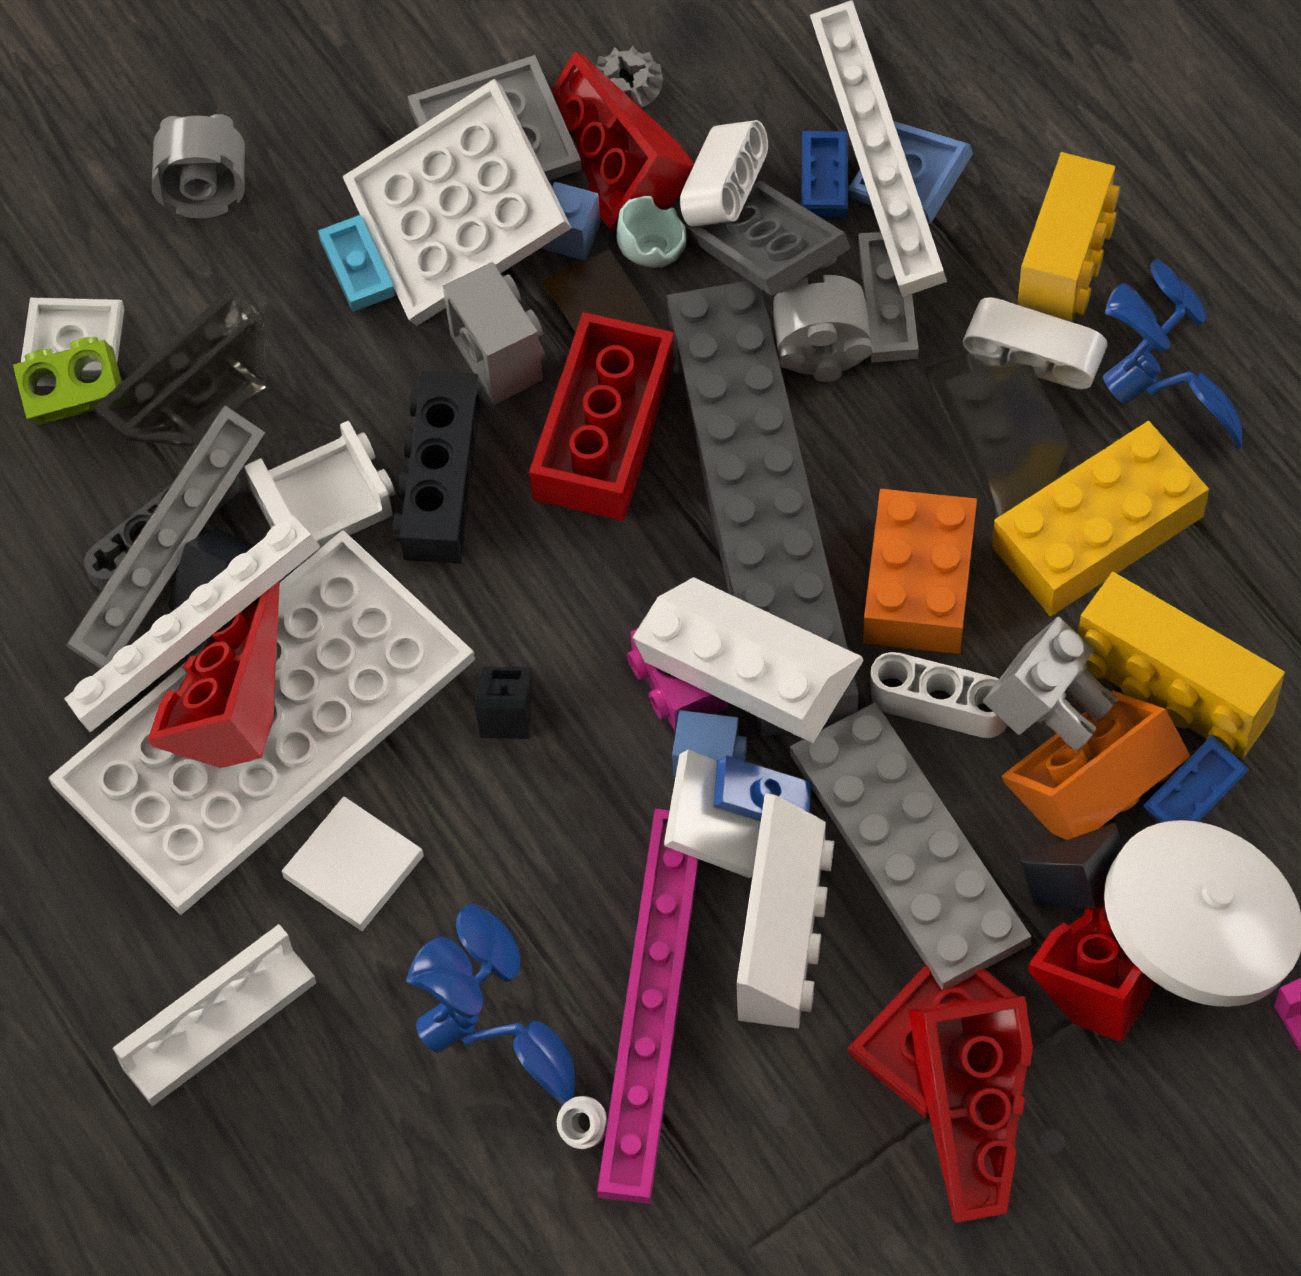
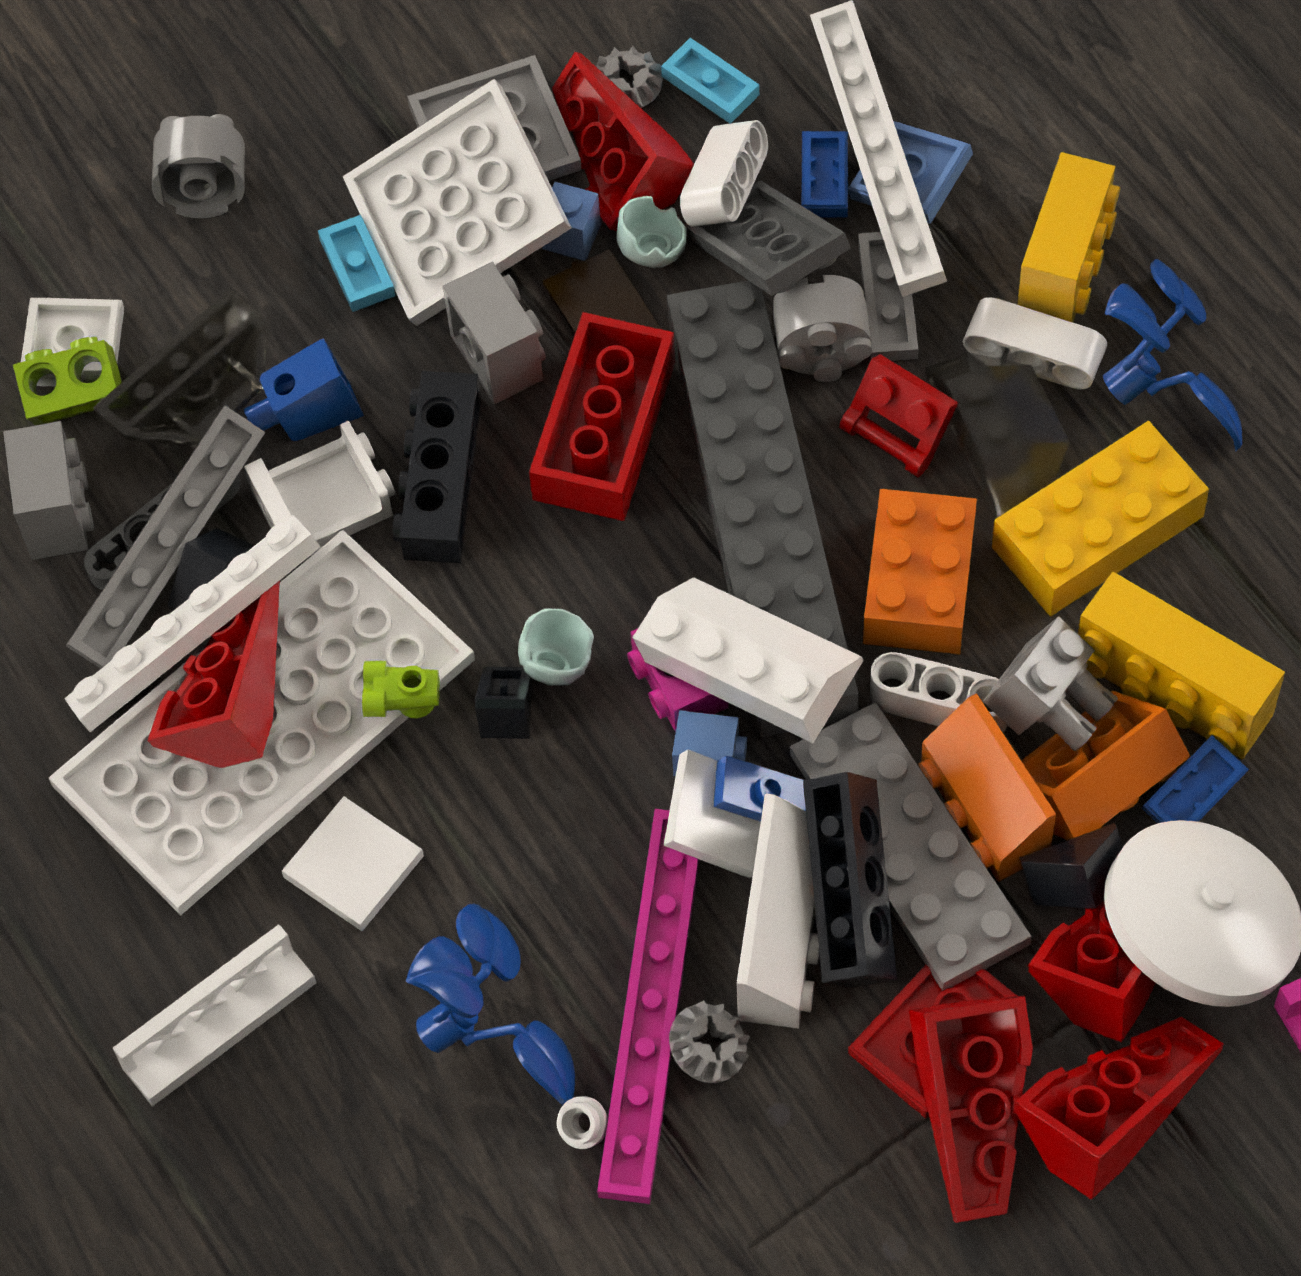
(48, 490): none -> light grey brick
(305, 394): none -> blue torso
(404, 689): none -> lime plate
(555, 647): none -> light aqua hair
(697, 1058): none -> light grey gear
(710, 80): none -> medium azure plate
(849, 880): none -> black brick
(906, 403): none -> red plate
(987, 788): none -> orange slope
(1106, 1110): none -> red wedge

